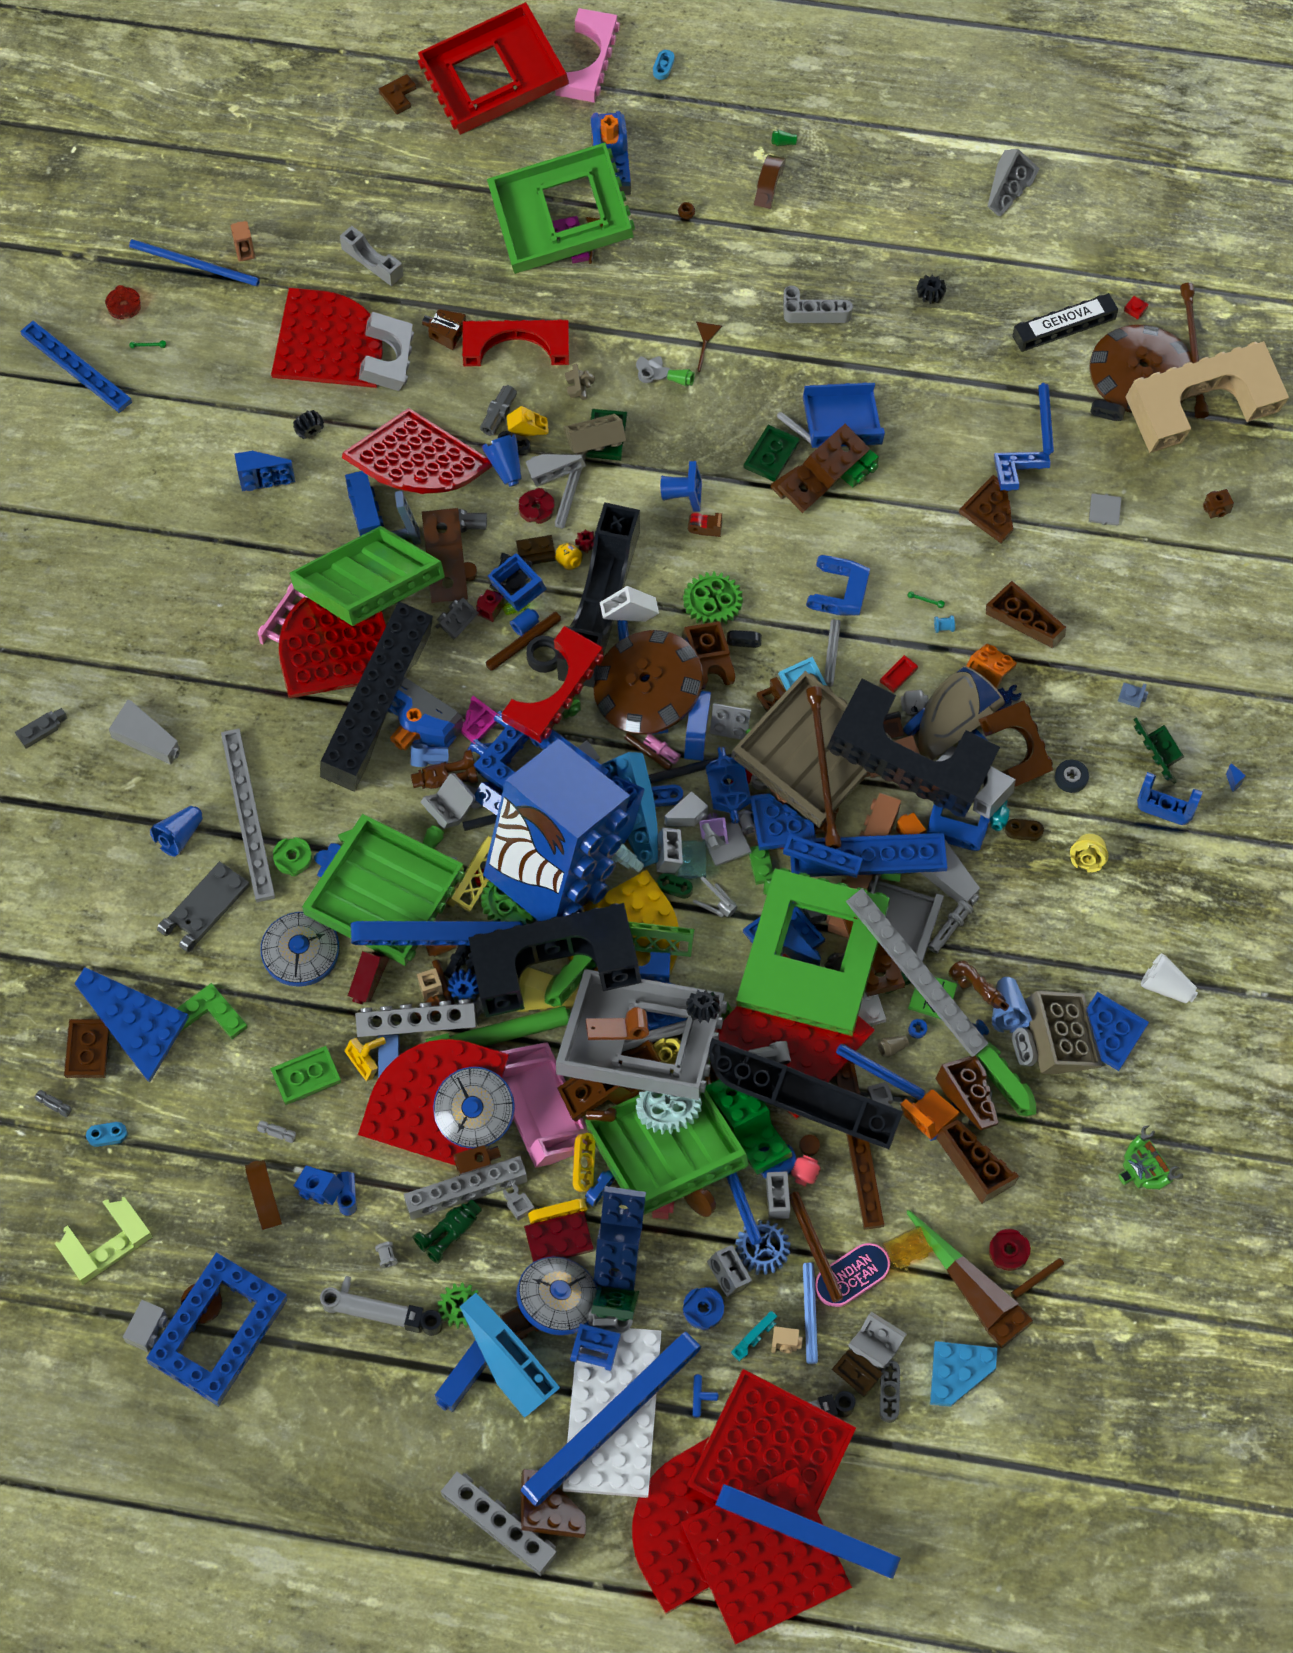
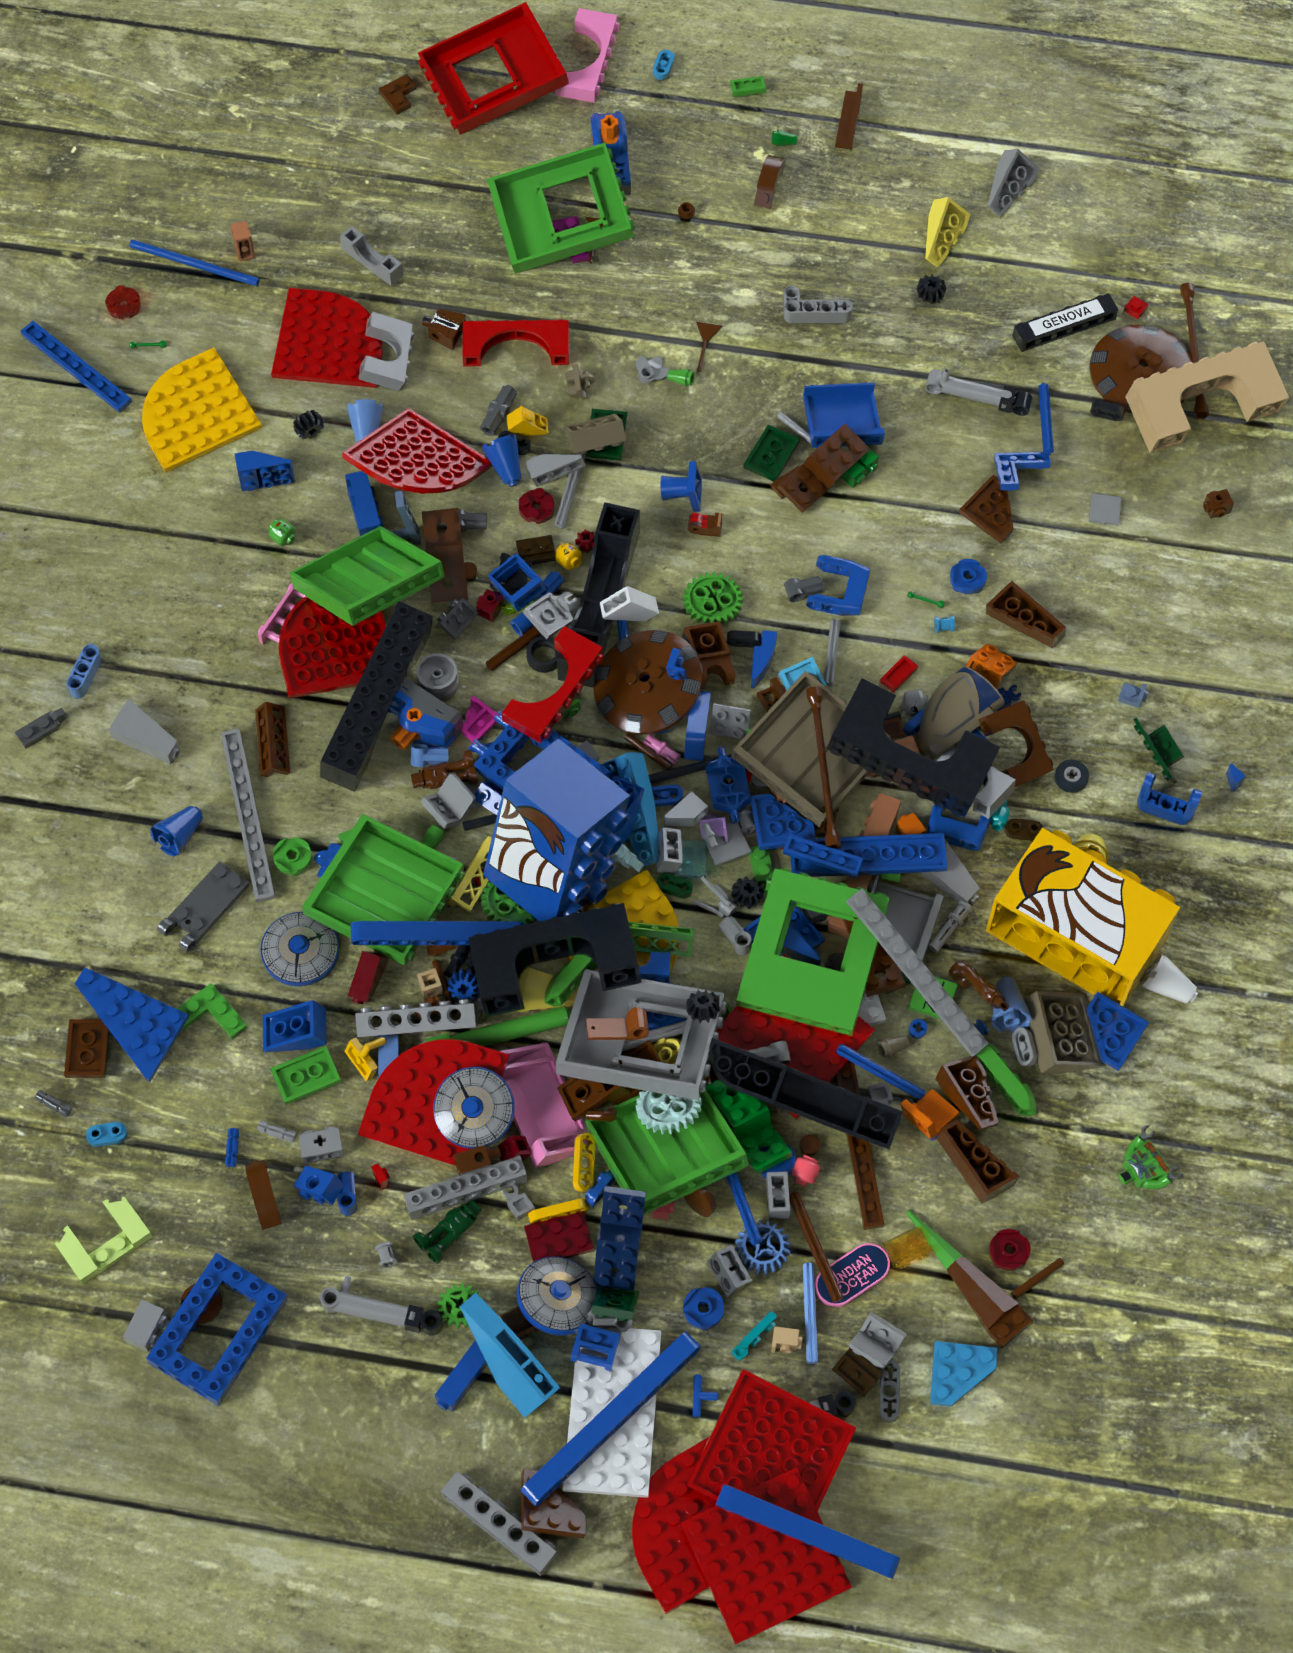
(81, 678): none -> medium blue beam
(195, 411): none -> yellow plate
(232, 1147): none -> blue axle
(268, 737): none -> reddish brown fence
(282, 532): none -> bright green head
(295, 1028): none -> blue slope
(331, 1147): none -> light grey brick
(364, 417): none -> medium blue cone
(380, 1175): none -> red plate
(438, 675): none -> light grey wheel
(514, 1147): none -> dark red brick
(551, 613): none -> light grey plate
(552, 584): none -> blue piece
(674, 665): none -> blue bracket
(736, 934): none -> light grey piece
(747, 892): none -> black gear
(748, 86): none -> bright green plate
(763, 656): none -> blue slope
(798, 589): none -> dark grey piece
(849, 118): none -> reddish brown fence
(945, 225): none -> light yellow wedge
(964, 585): none -> blue plate
(1006, 399): none -> light grey piece
(1082, 916): none -> yellow brick

